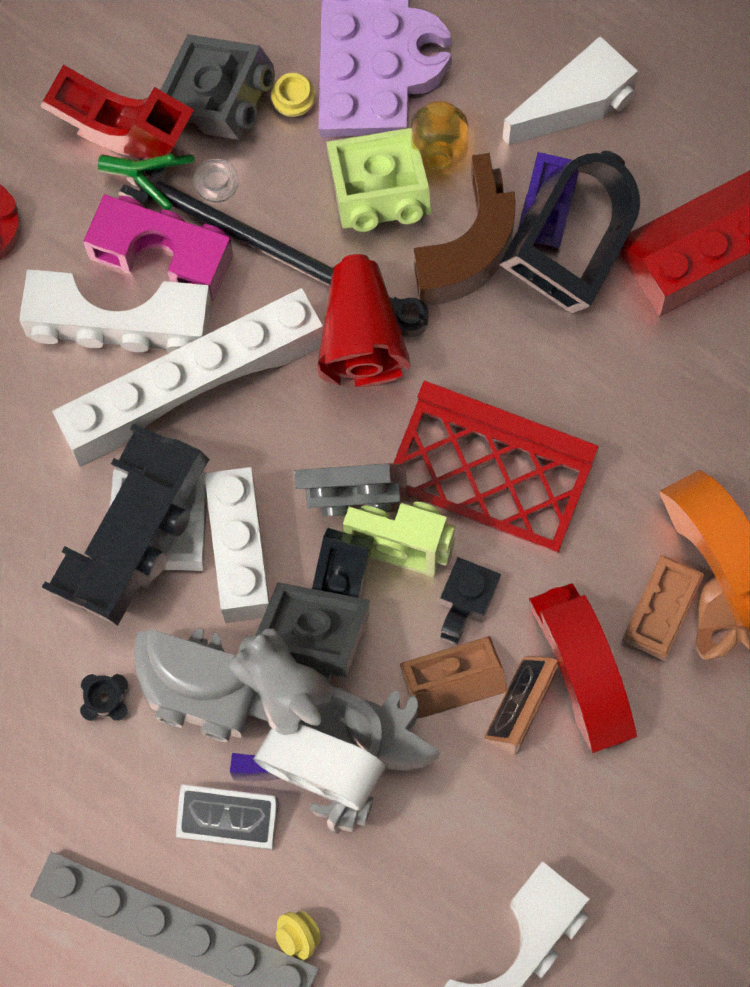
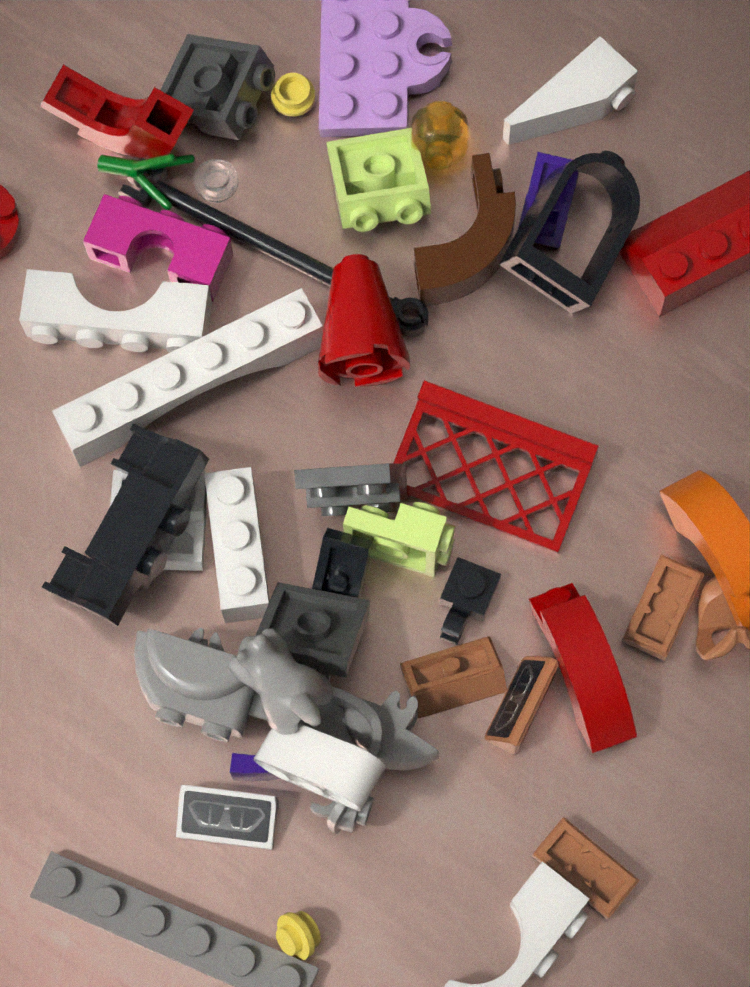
(94, 687): black plate -> none
(586, 867): none -> nougat plate

